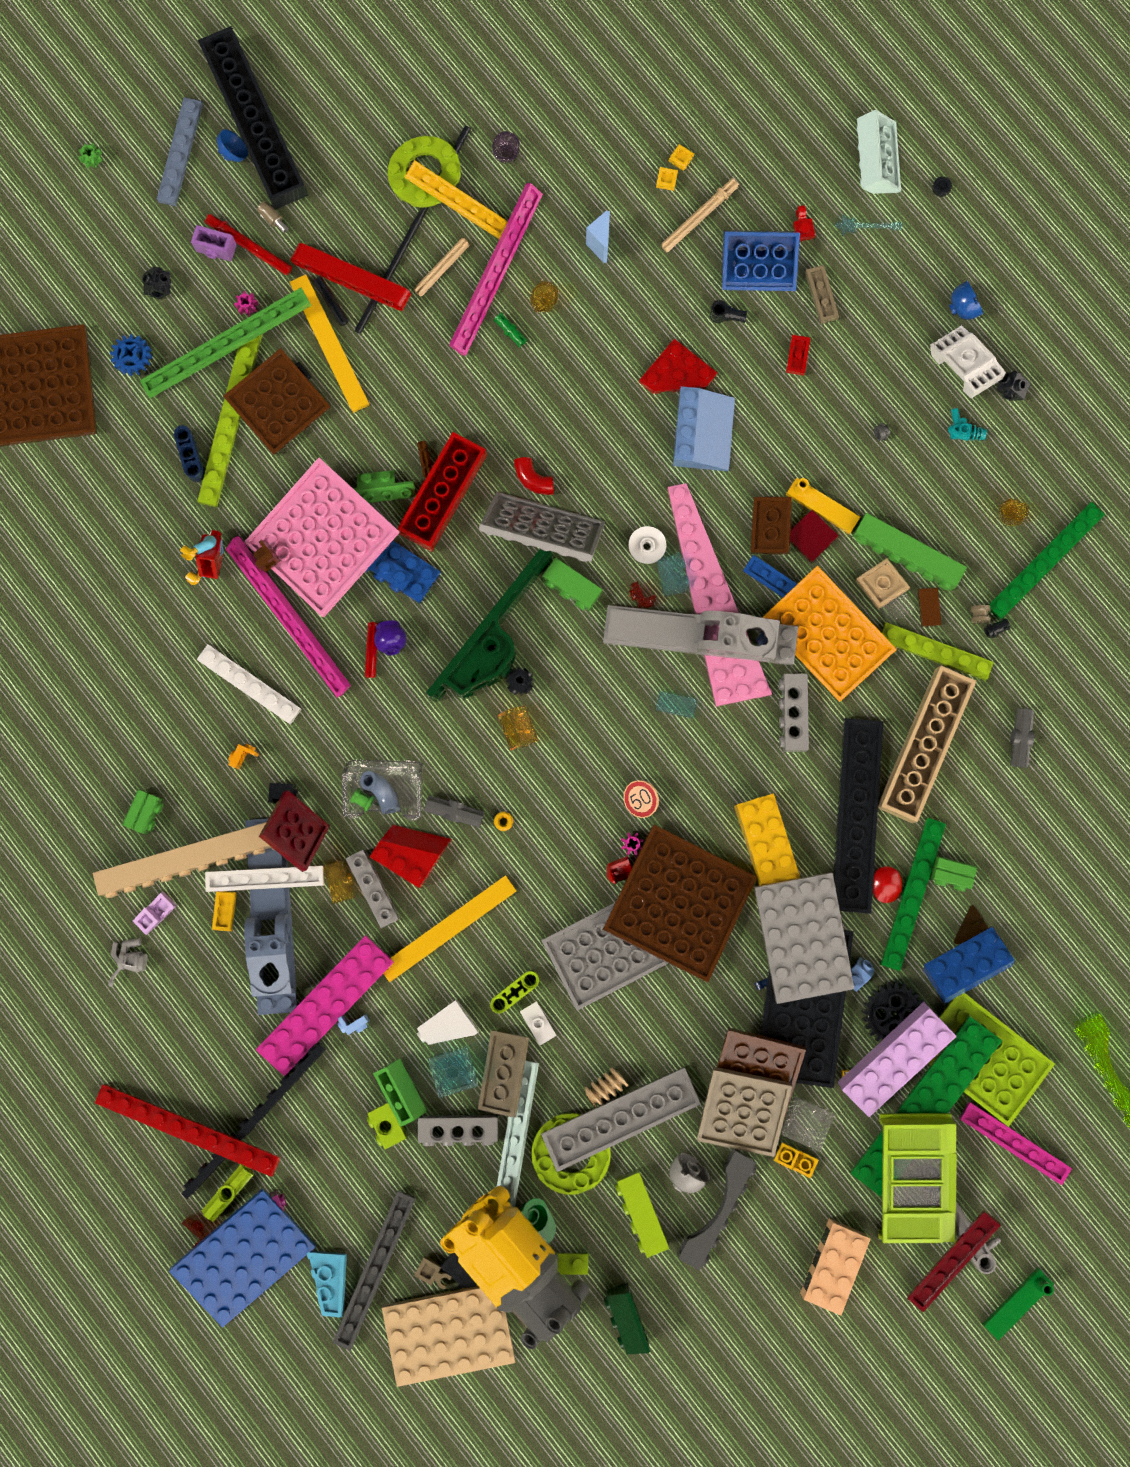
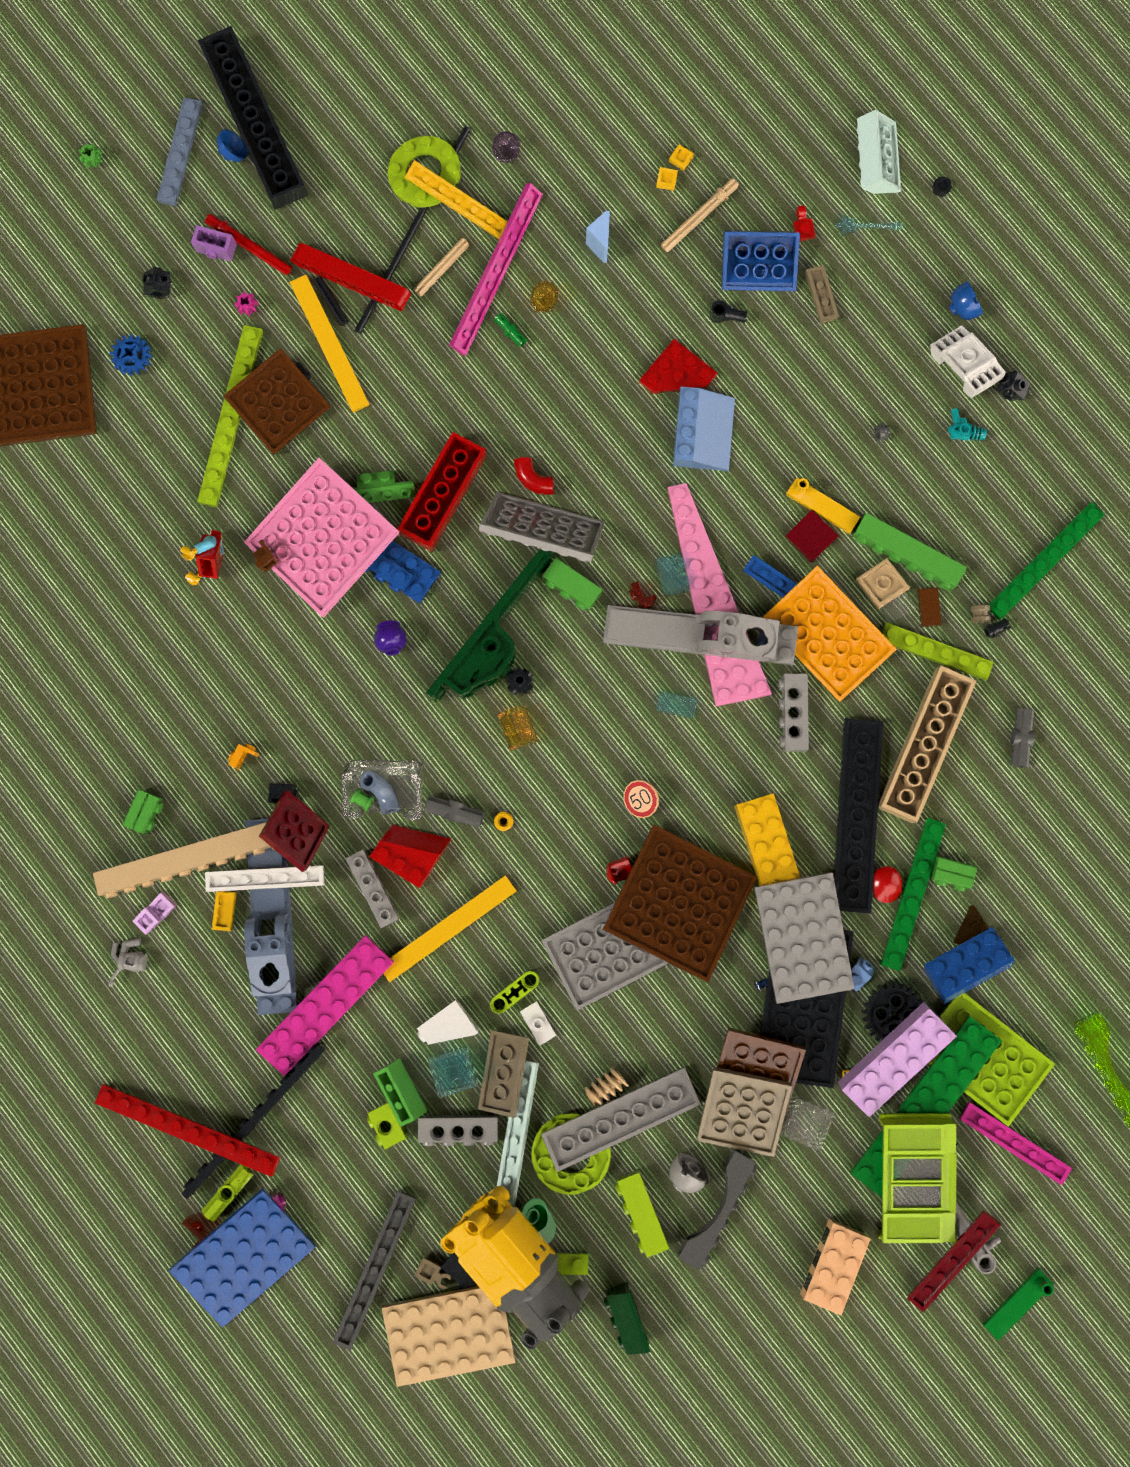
(185, 446): dark blue beam -> none
(225, 342): bright green plate -> none
(249, 684): white plate -> none
(271, 216): dark tan piece -> none
(288, 617): dark pink plate -> none
(330, 1279): medium azure wing -> none
(339, 882): clear yellow brick -> none
(357, 1025): light blue bracket -> none
(371, 651): red axle -> none
(424, 457): reddish brown axle -> none
(633, 839): dark pink gear -> none
(649, 536): white dish -> none
(771, 525): reddish brown plate -> none
(796, 1160): yellow slope -> none
(798, 355): red plate -> none
(1013, 512): clear yellow hair -> none

